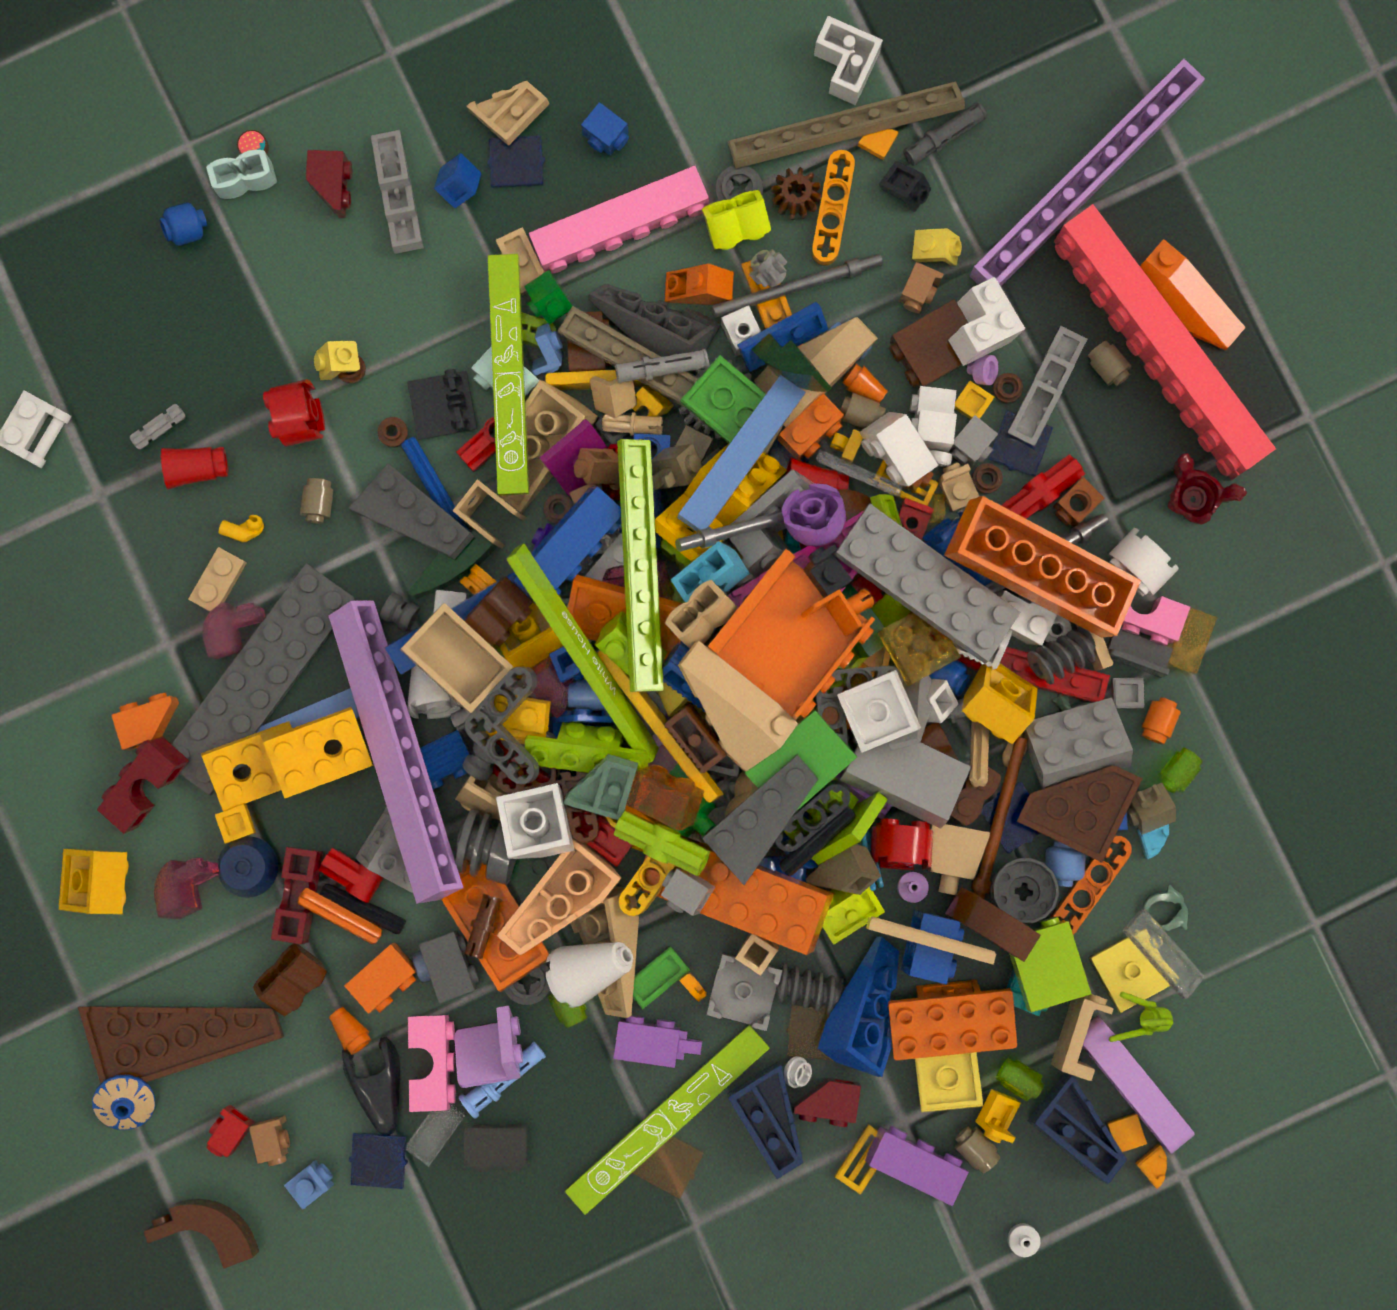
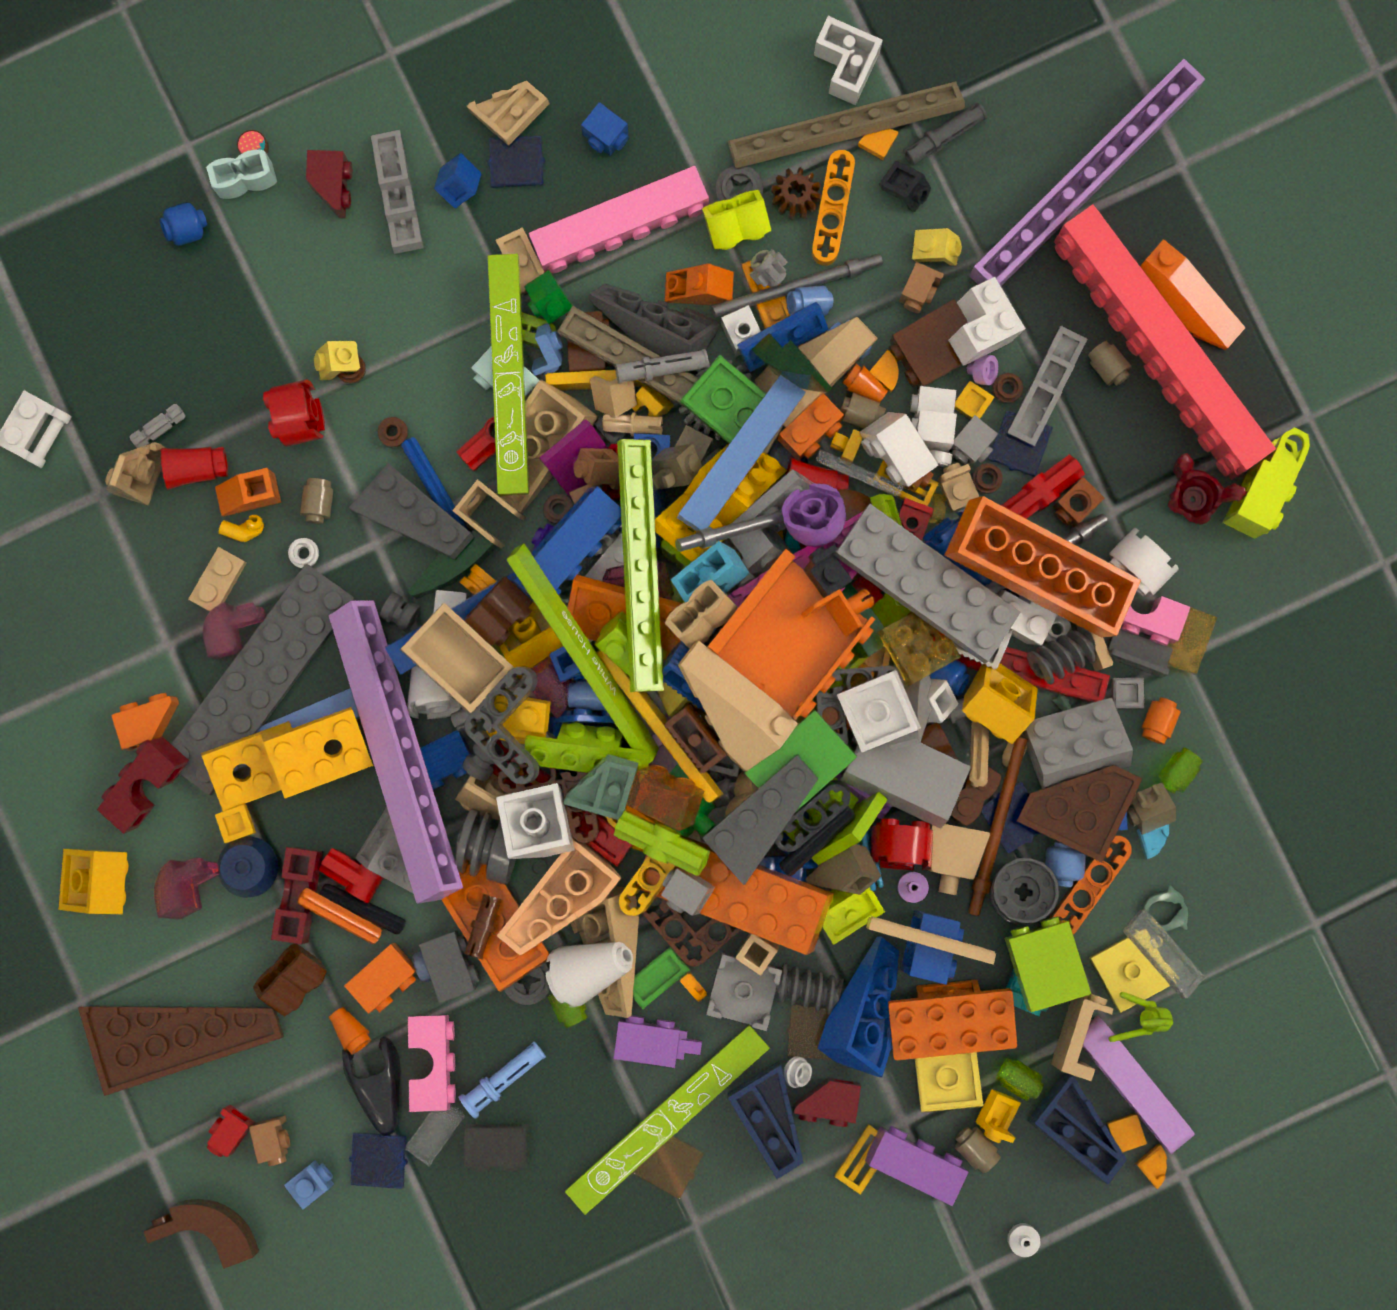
(127, 1092): tan dish -> none
(136, 473): none -> tan wedge
(248, 492): none -> orange slope
(297, 546): none -> white plate
(442, 404): black hinge -> none
(489, 1051): lavender bracket -> none
(700, 937): none -> reddish brown beam
(806, 296): none -> medium blue brick
(886, 371): none -> light orange tile
(992, 924): reddish brown arch -> none
(1269, 487): none -> neon yellow brick

